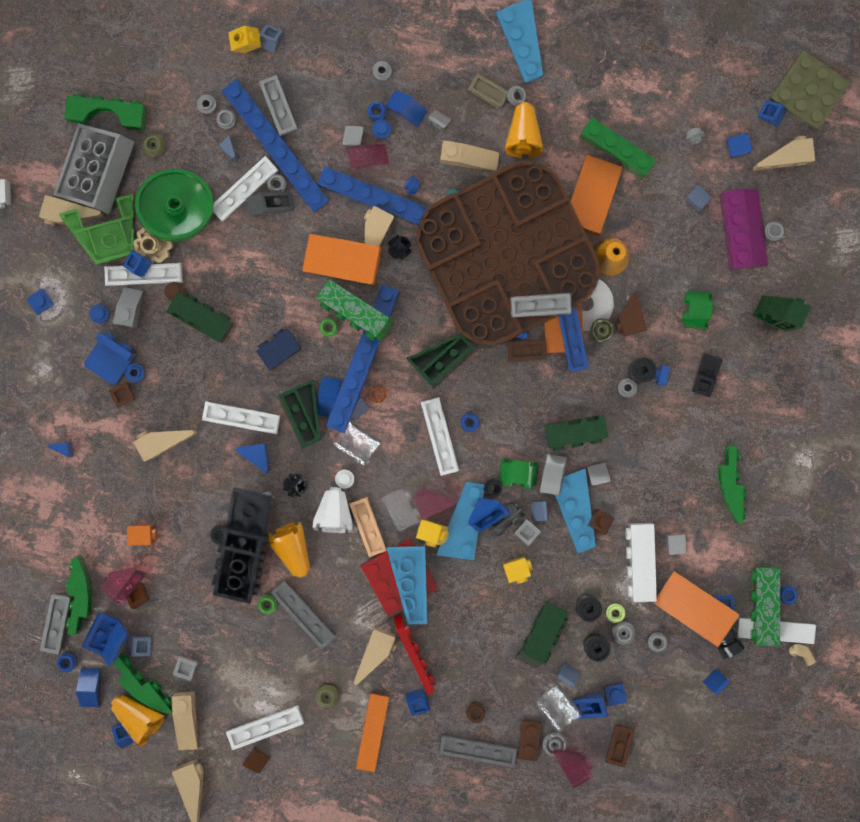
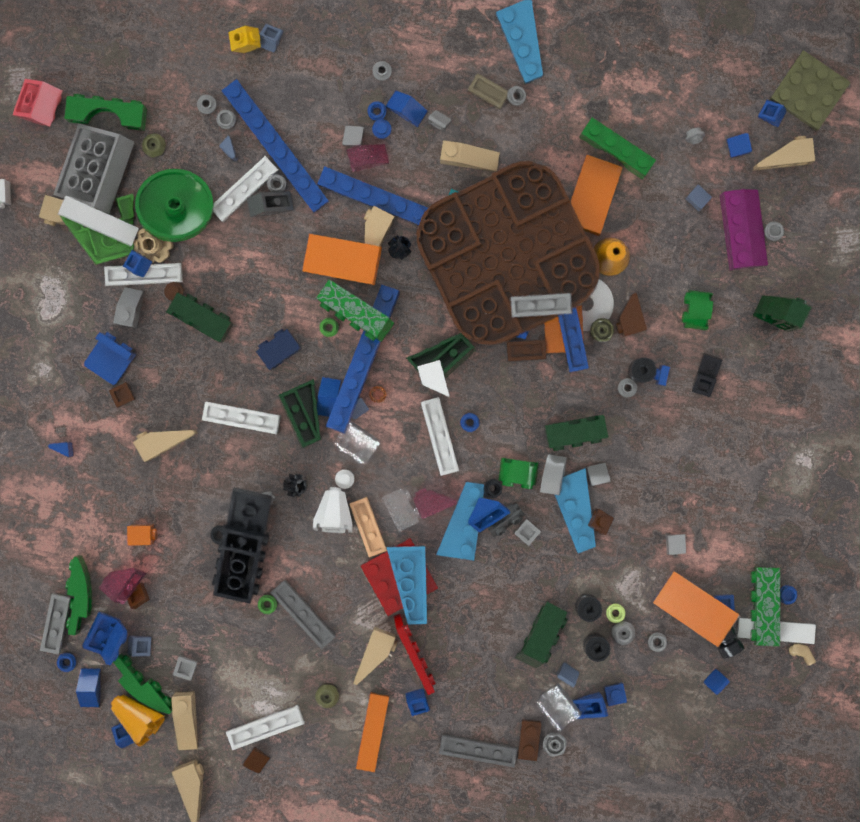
(38, 102): none -> coral slope
(40, 301): blue plate -> none
(98, 221): none -> white tile
(99, 313): blue plate -> none
(128, 372): blue plate -> none
(256, 455): blue slope -> none
(278, 105): light grey plate -> none
(291, 548): light orange cone -> none
(412, 185): blue plate -> none
(432, 533): yellow brick -> none
(433, 377): none -> white sticker
(475, 712): reddish brown plate -> none
(518, 570): yellow brick -> none
(524, 133): light orange cone -> none
(539, 511): sand blue slope -> none
(574, 766): clear pink slope -> none
(619, 745): reddish brown plate -> none
(642, 562): white brick -> none
(732, 493): green slope -> none

